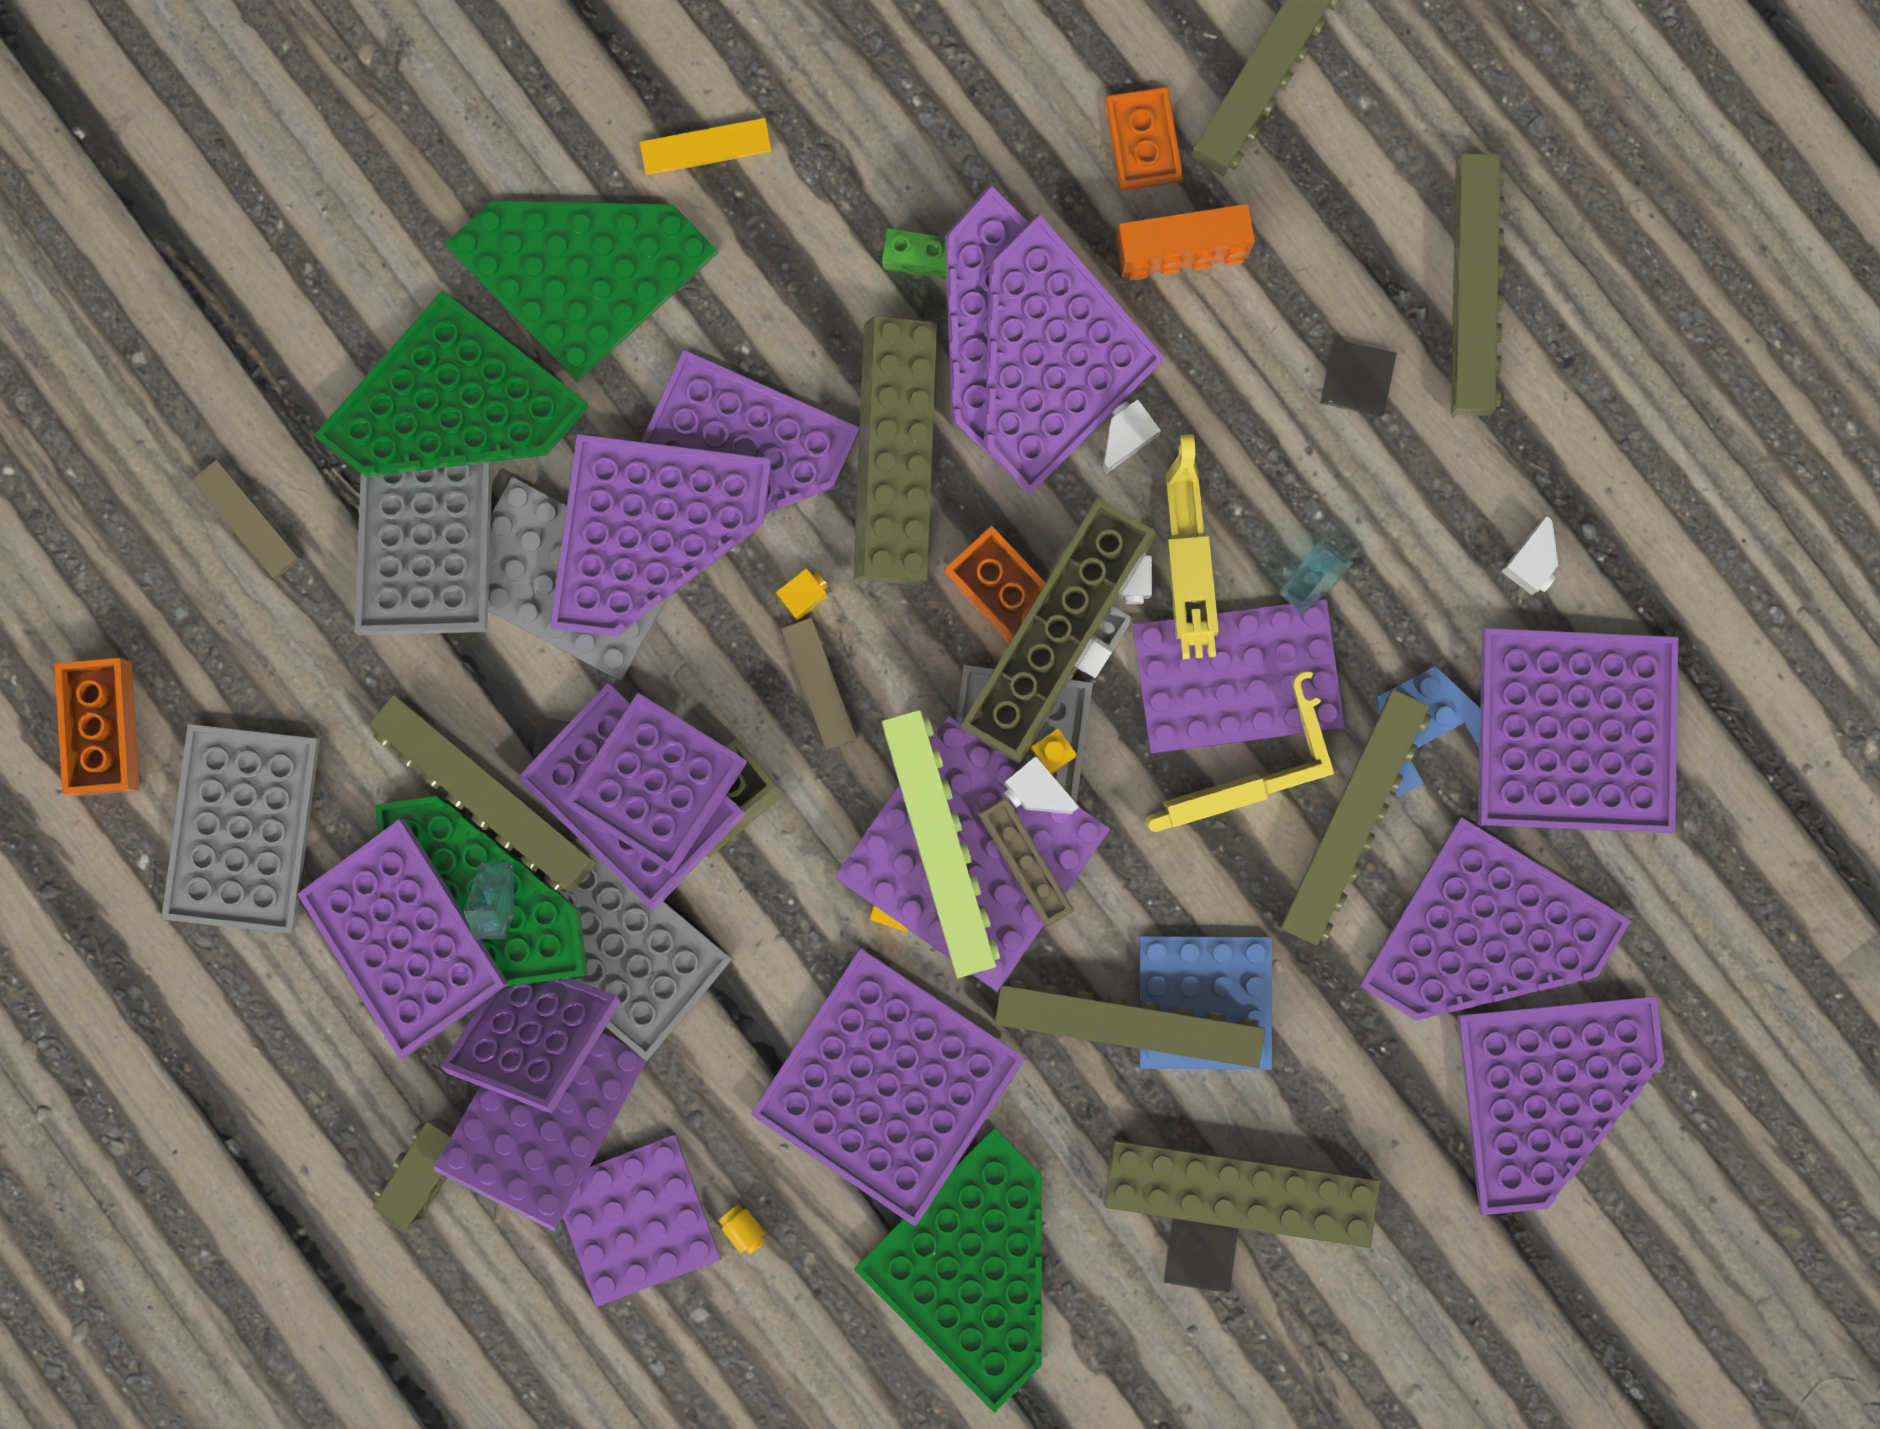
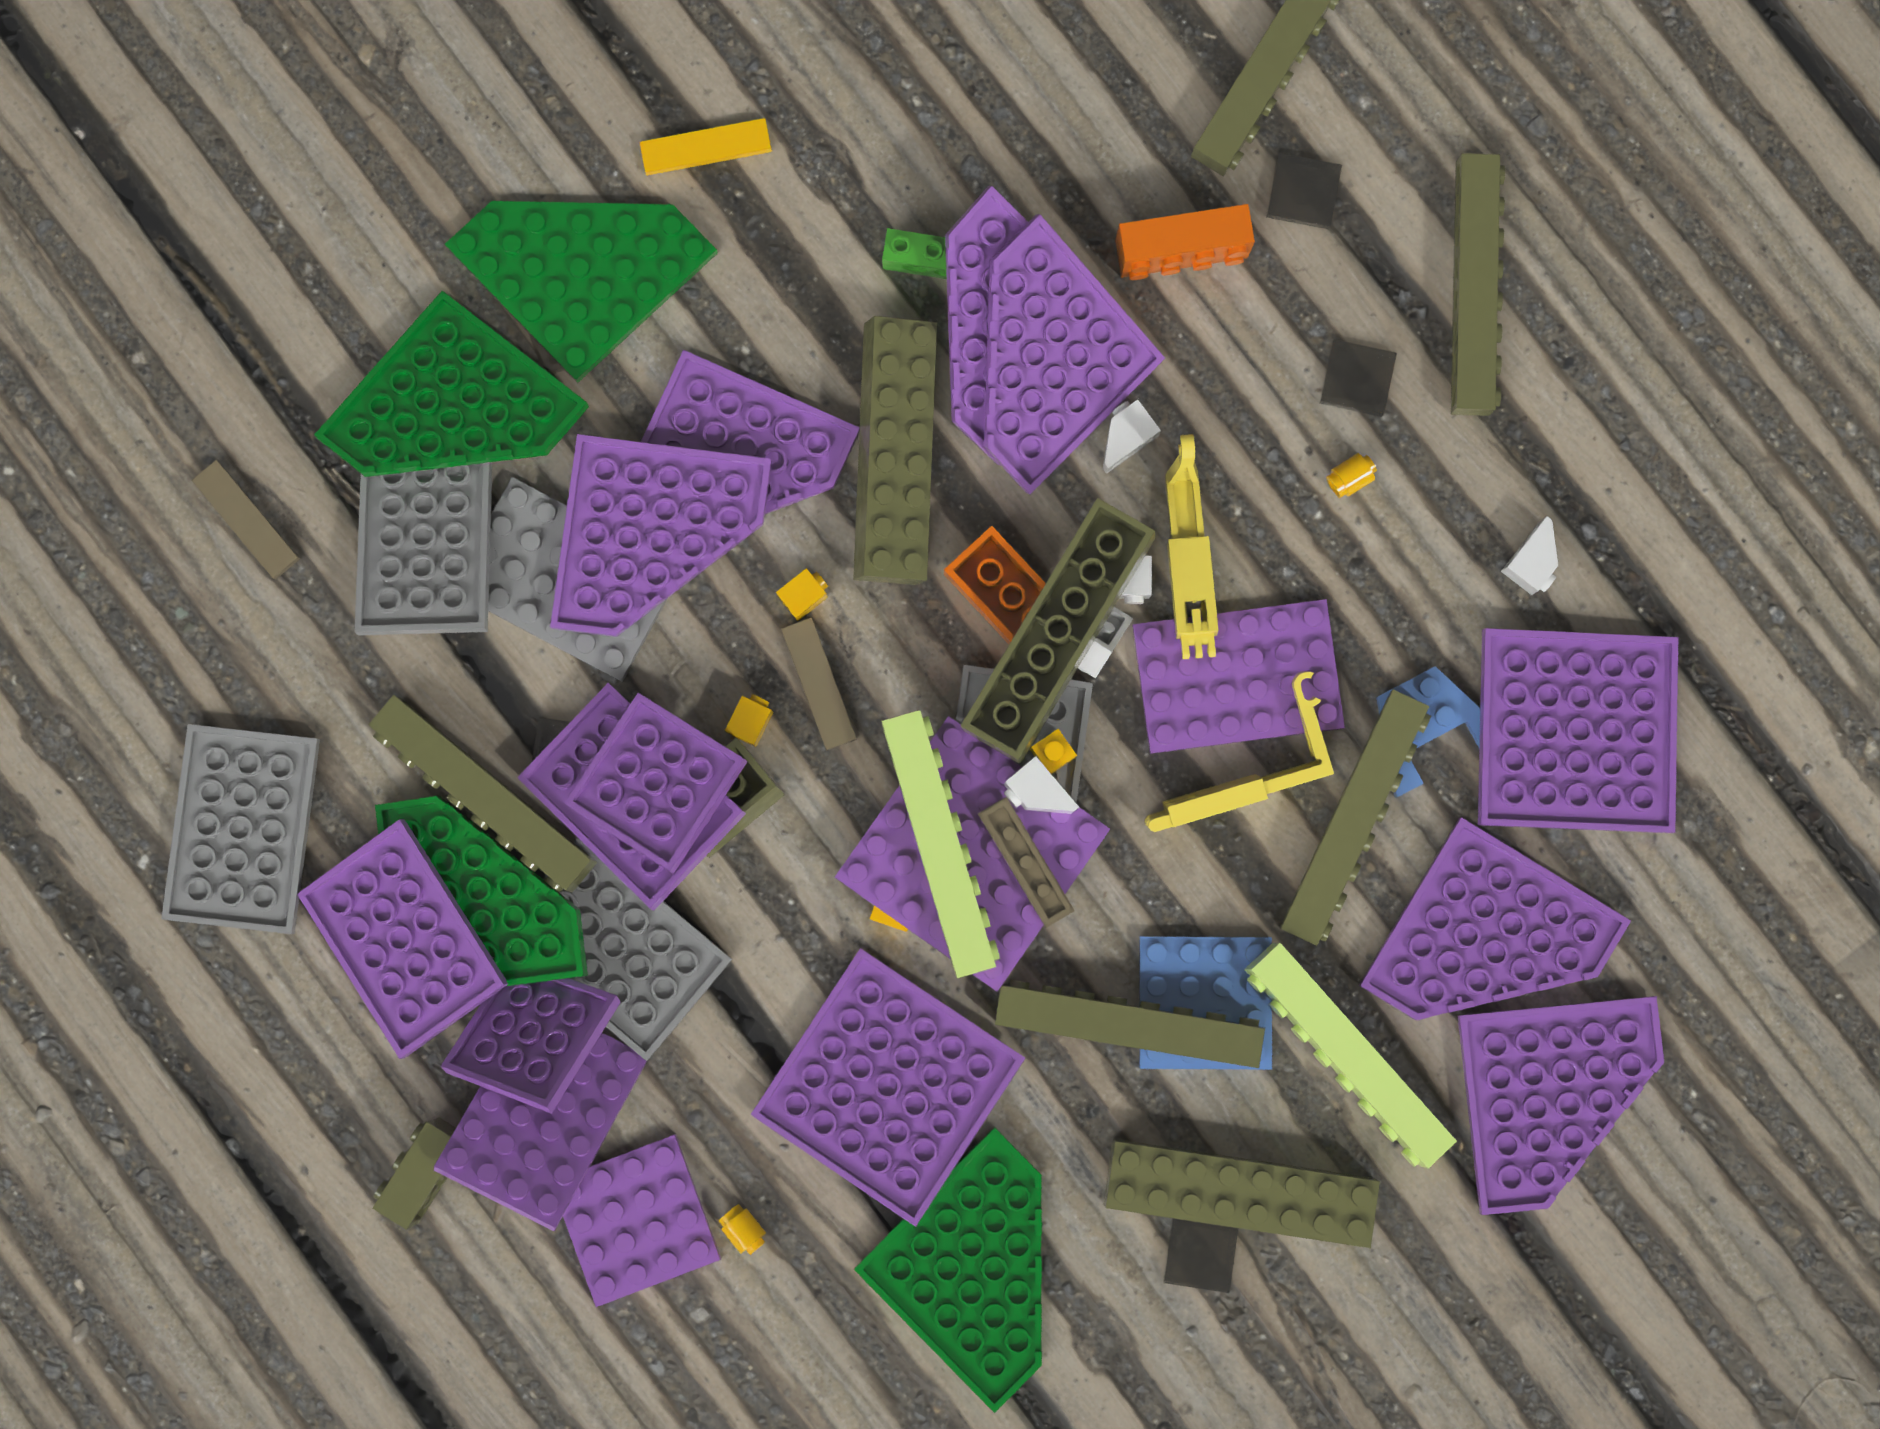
(97, 727): orange brick -> none
(491, 901): clear light blue slope -> none
(749, 719): none -> yellow brick
(1143, 138): orange tile -> none
(1304, 191): none -> clear smoke tile
(1315, 576): clear light blue slope -> none
(1350, 1056): none -> yellowish green brick
(1351, 475): none -> yellow brick

